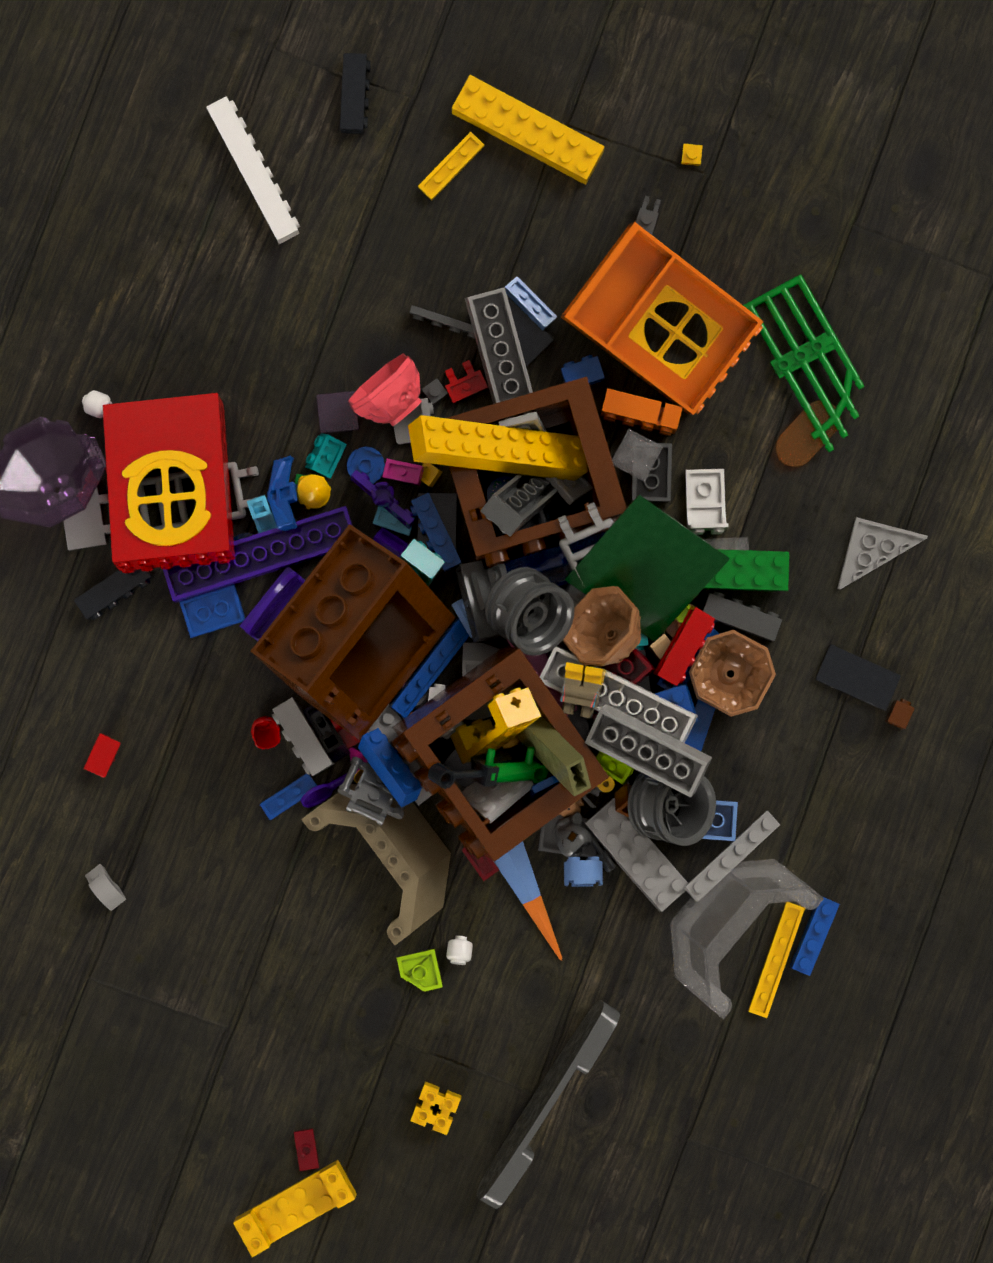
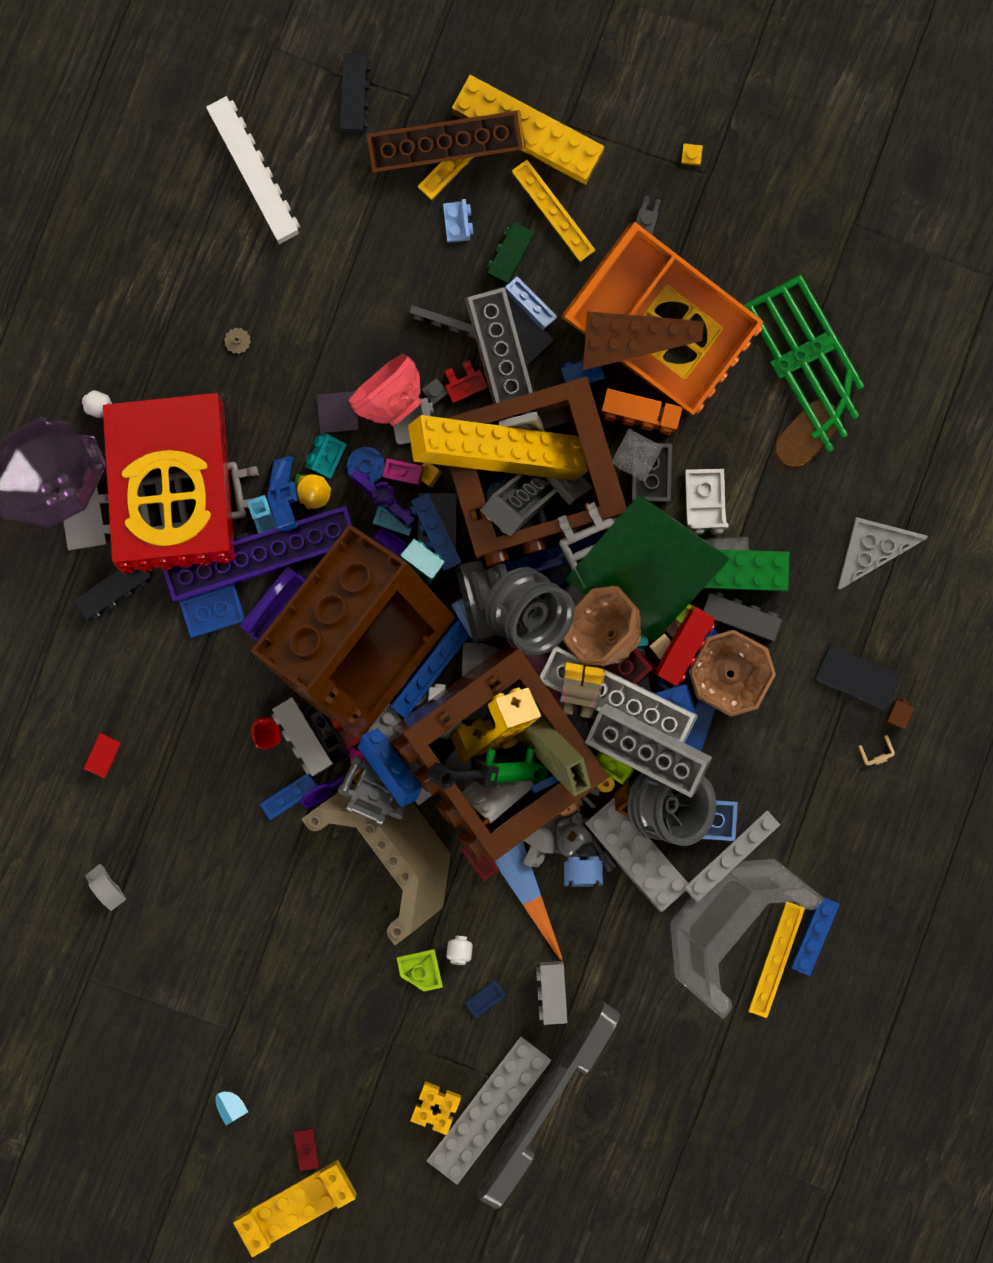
(230, 1106): none -> medium azure brick
(237, 340): none -> dark tan piece
(446, 141): none -> reddish brown brick
(456, 221): none -> light blue bracket
(485, 999): none -> dark blue tile
(488, 1110): none -> light grey plate
(509, 253): none -> dark green brick
(541, 843): none -> light grey brick
(552, 992): none -> light grey brick
(553, 211): none -> yellow plate
(623, 337): none -> reddish brown wing
(879, 759): none -> tan piece

